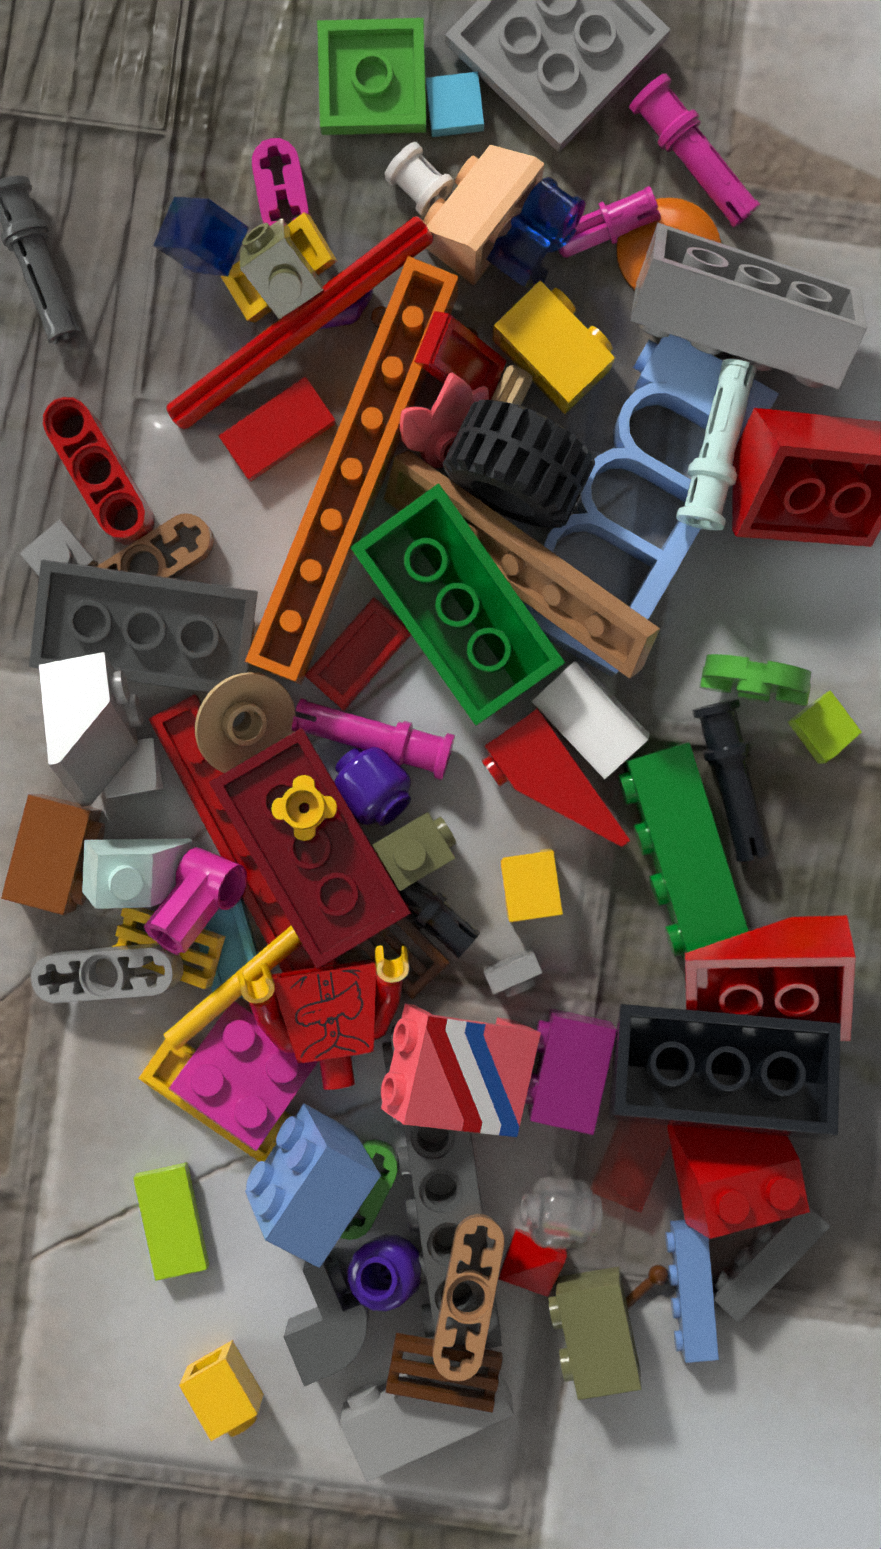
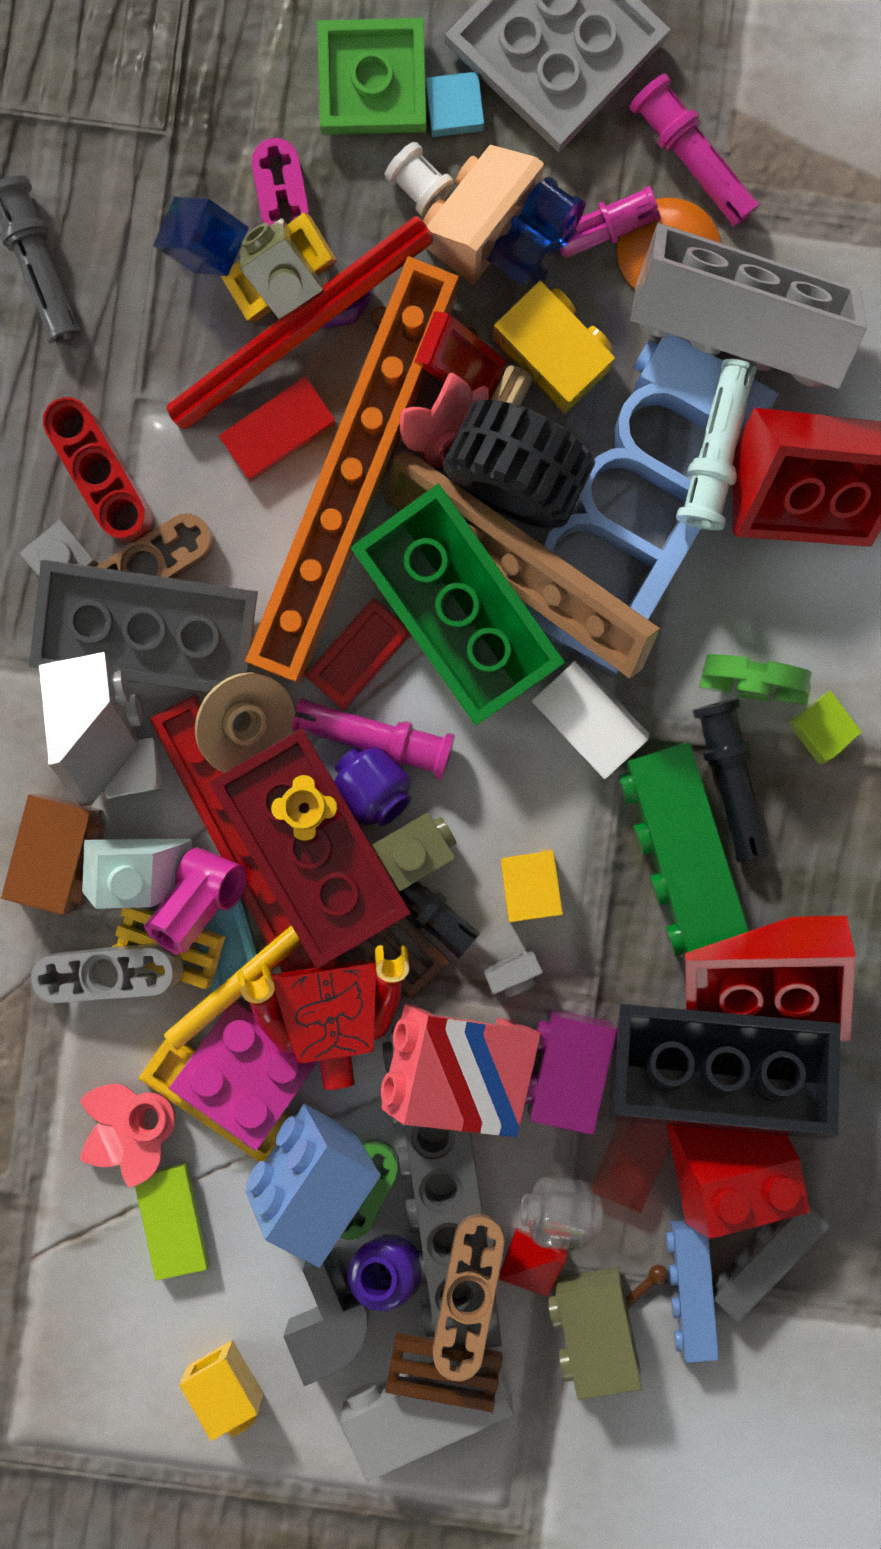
(121, 1132): none -> coral plate
(544, 771): red slope -> none

